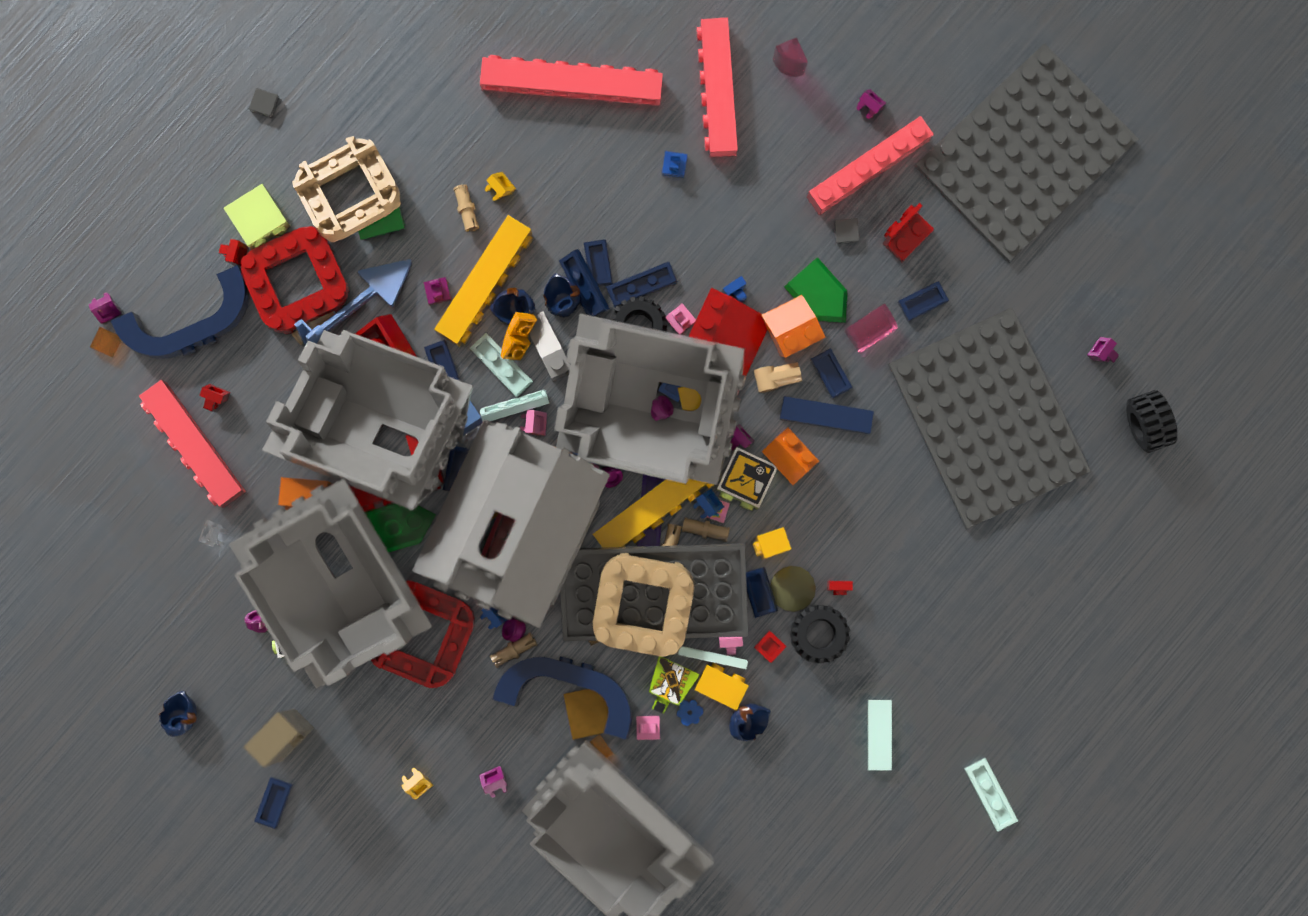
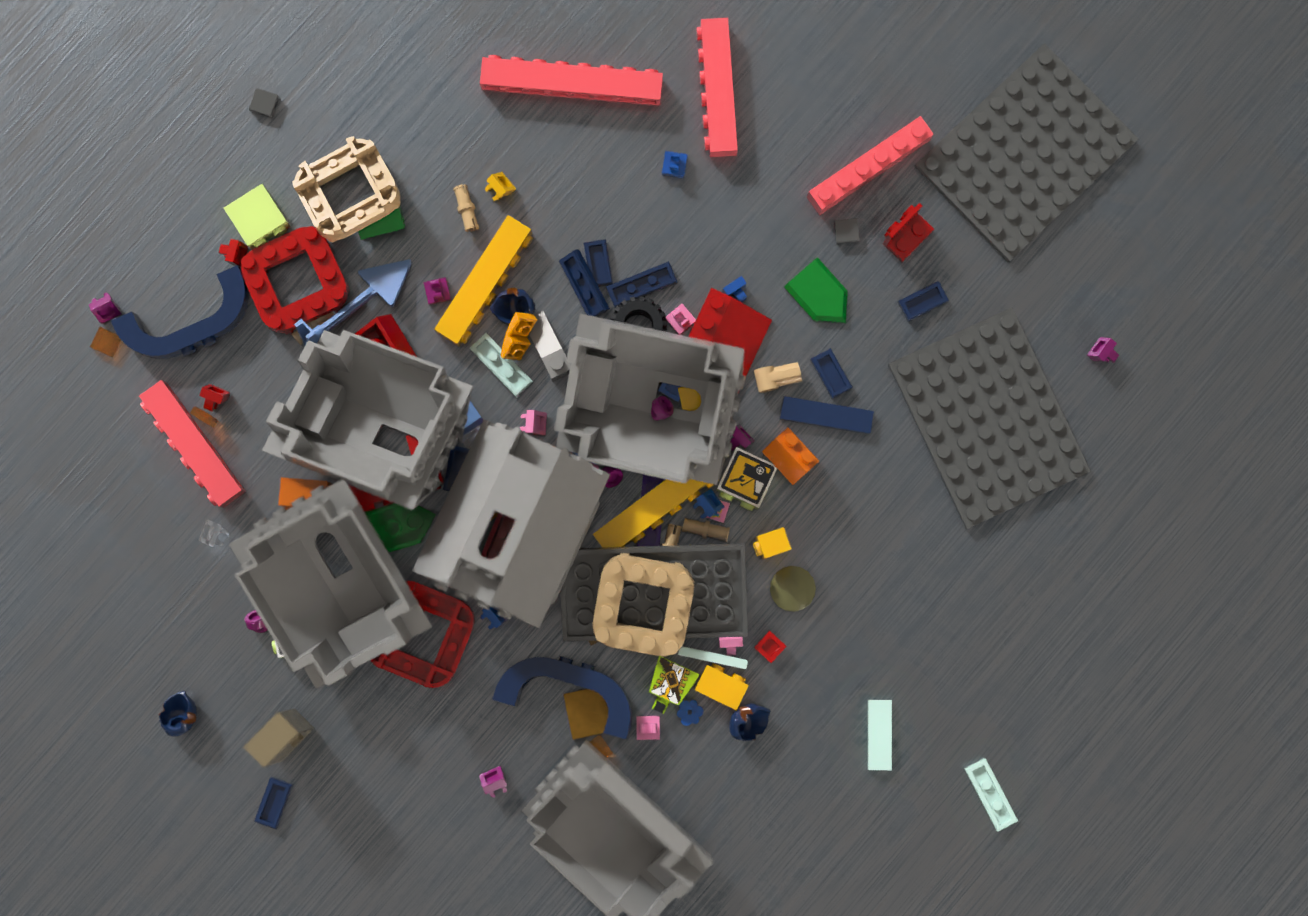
(204, 416): none -> clear orange tile
(416, 784): yellow tile -> none
(440, 355): dark blue tile -> none
(513, 630): magenta tile -> none
(513, 650): tan pin -> none
(514, 406): light aqua tile -> none
(561, 296): dark blue hair -> none
(760, 592): dark blue tile -> none
(790, 58): clear pink brick -> none
(793, 326): orange slope -> none
(839, 587): red plate -> none
(840, 634): black tyre -> none
(871, 328): clear pink brick -> none
(872, 101): magenta tile -> none
(1151, 421): black tyre -> none

